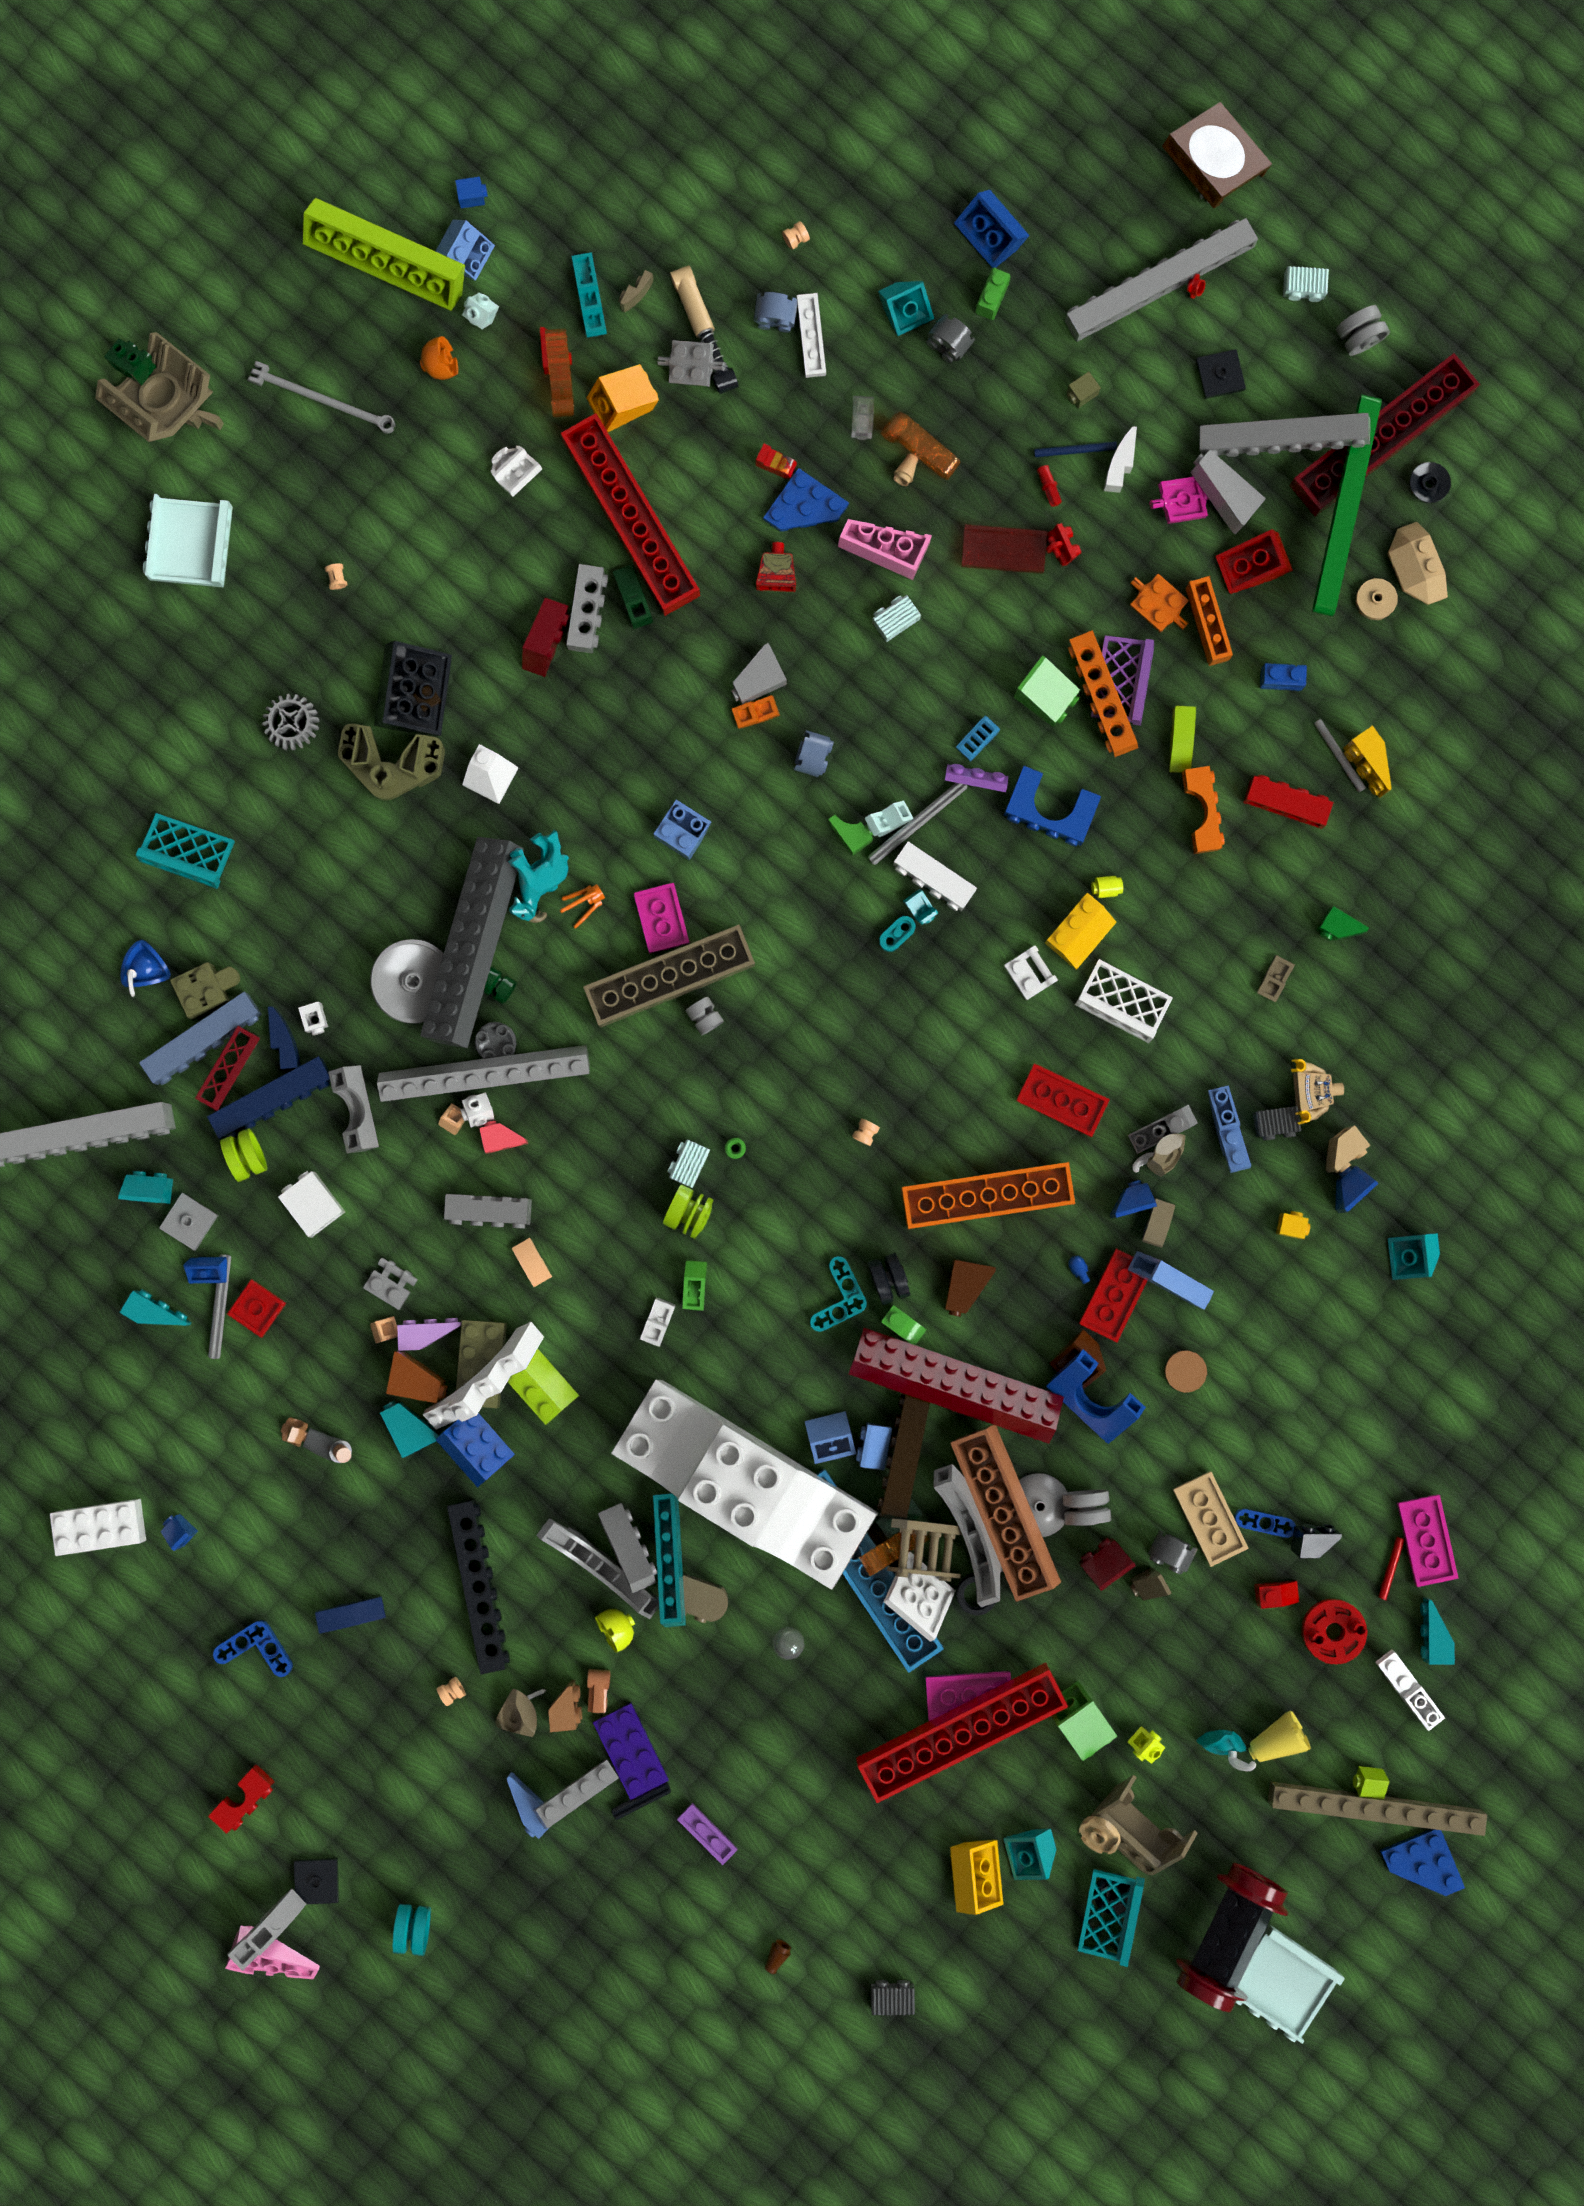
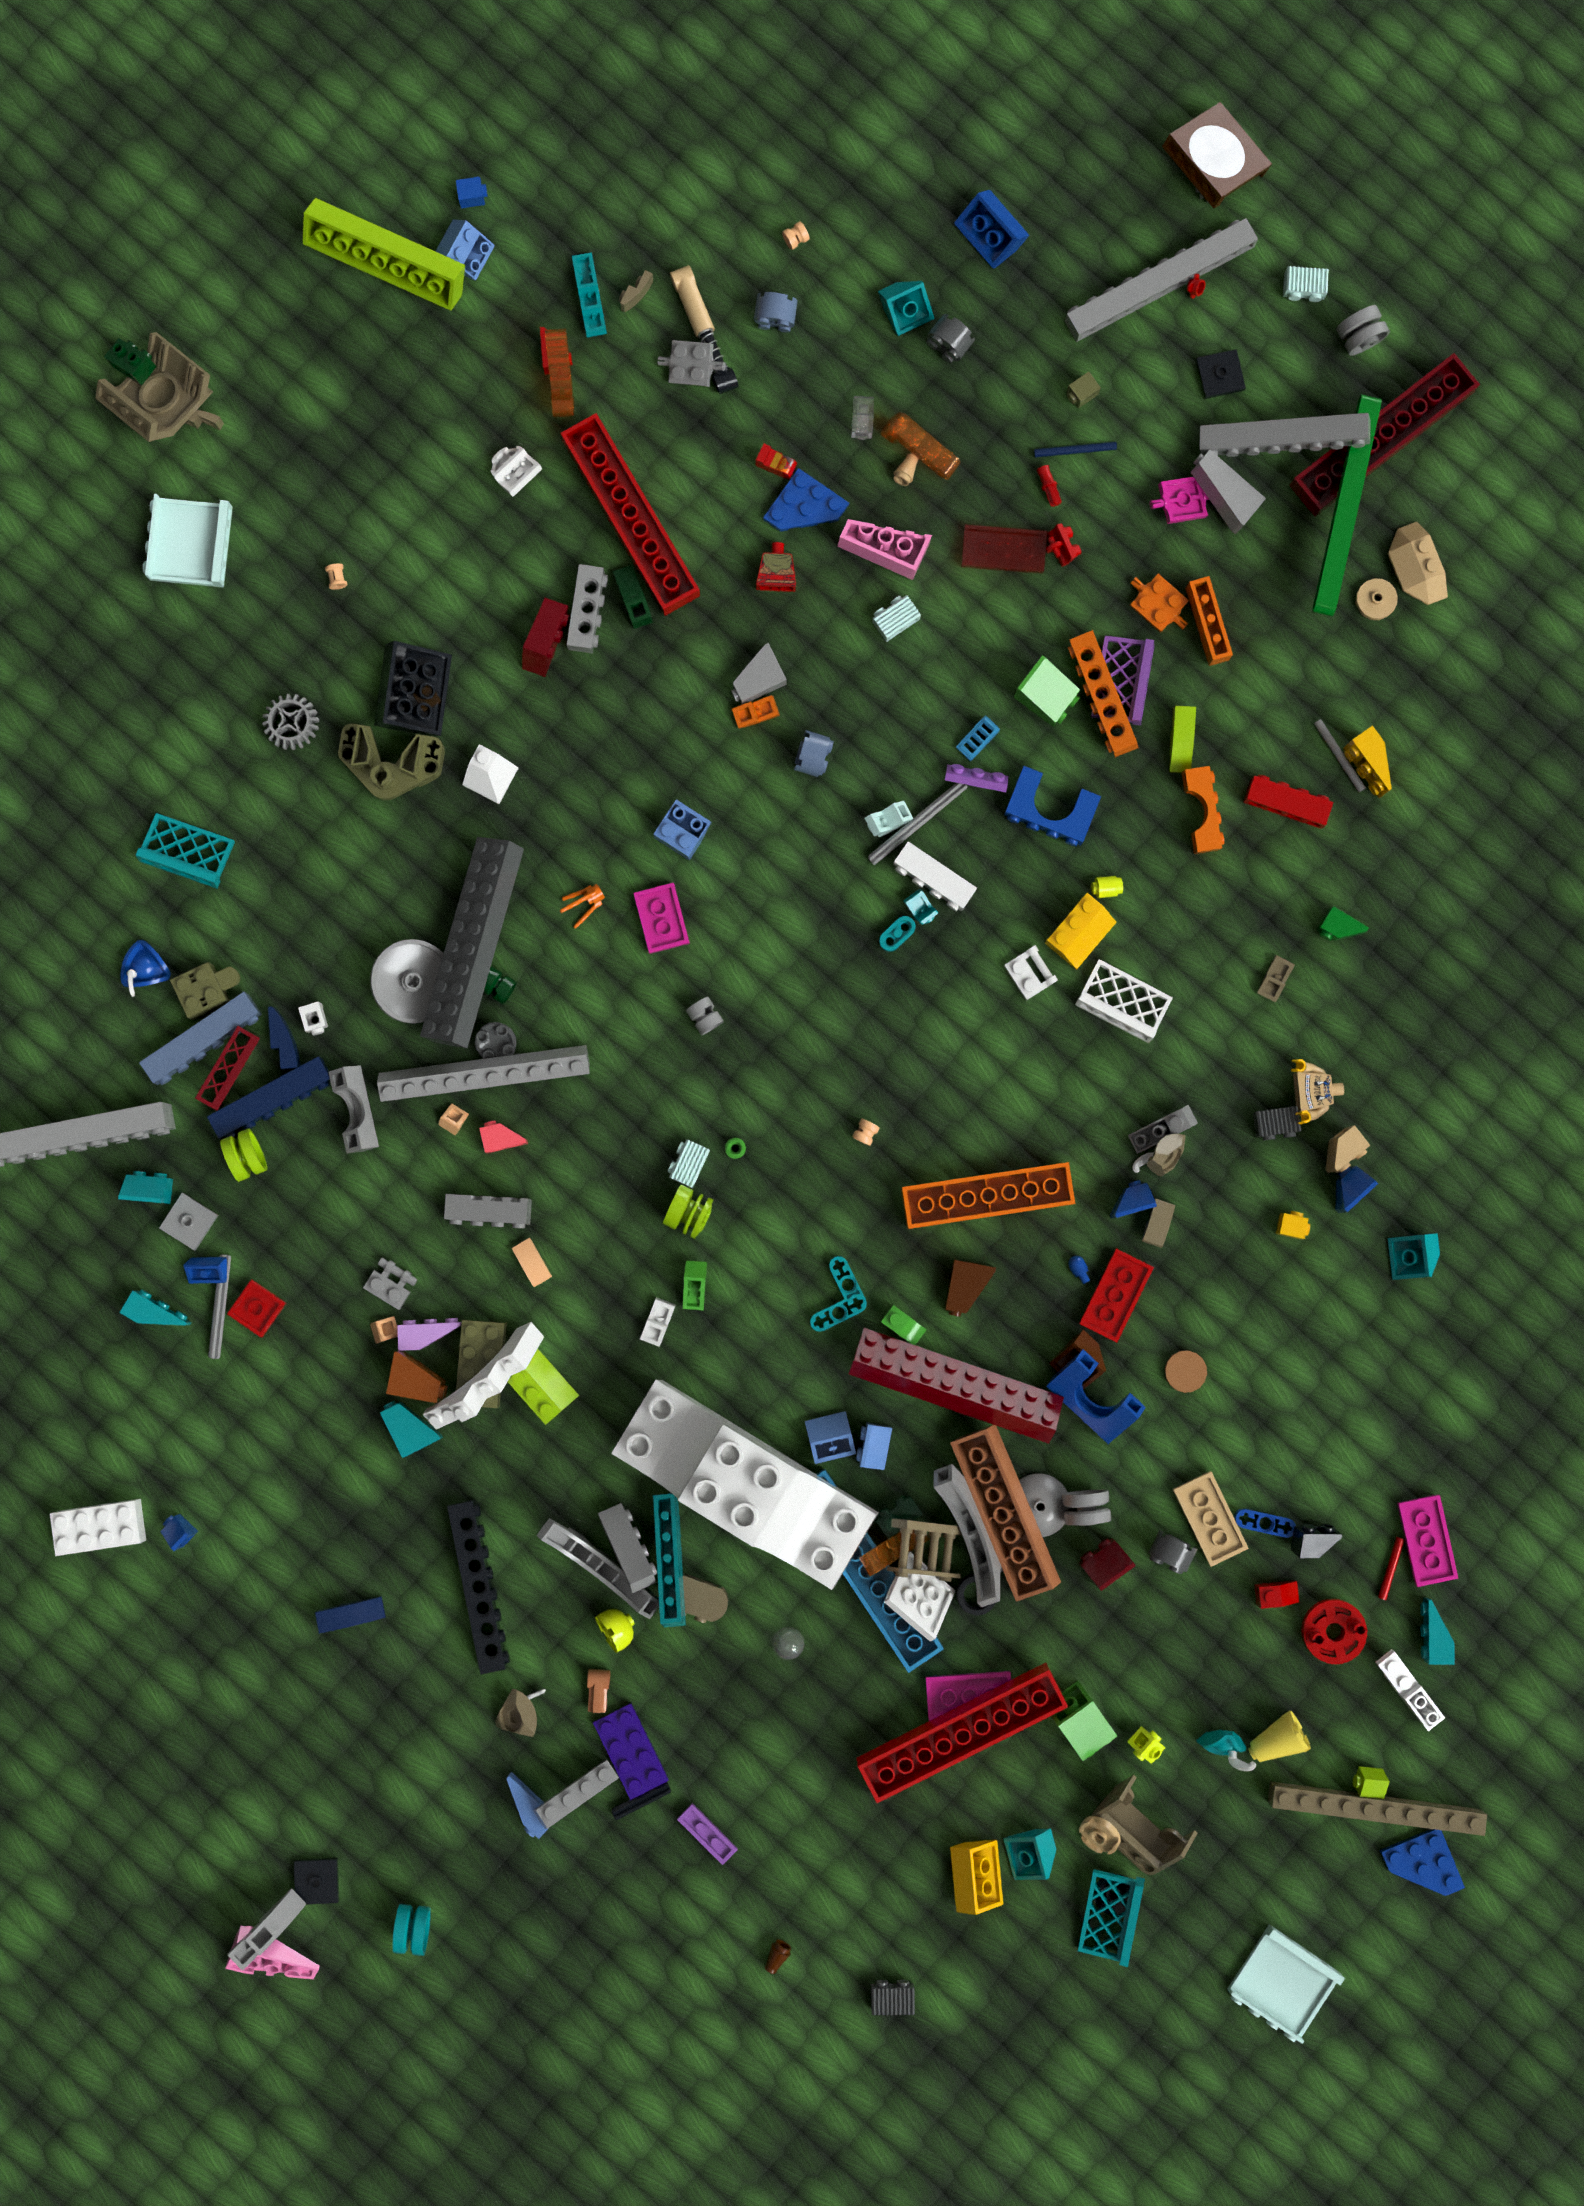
(229, 1814): red arch -> none
(260, 1642): blue beam -> none
(264, 375): light grey hinge -> none
(311, 1203): white brick -> none
(321, 1444): piece -> none
(438, 360): orange cylinder -> none
(451, 1691): light nougat wheel -> none
(475, 1448): blue brick -> none
(477, 1110): white brick -> none
(480, 310): light aqua brick -> none
(539, 877): teal animal -> none
(564, 1711): medium nougat slope -> none
(622, 397): light orange slope -> none
(669, 976): dark tan brick -> none
(811, 335): white plate -> none
(853, 836): bright green arch -> none
(890, 1278): black wheel -> none
(904, 1459): dark brown brick -> none
(992, 294): bright green brick -> none
(1062, 1100): red plate -> none
(1121, 462): white slope -> none
(1149, 1585): dark tan slope -> none
(1170, 1280): medium blue slope -> none
(1228, 1129): medium blue slope -> none
(1232, 1938): brick -> none
(1254, 562): red slope -> none
(1283, 677): blue brick -> none
(1434, 474): black dish -> none

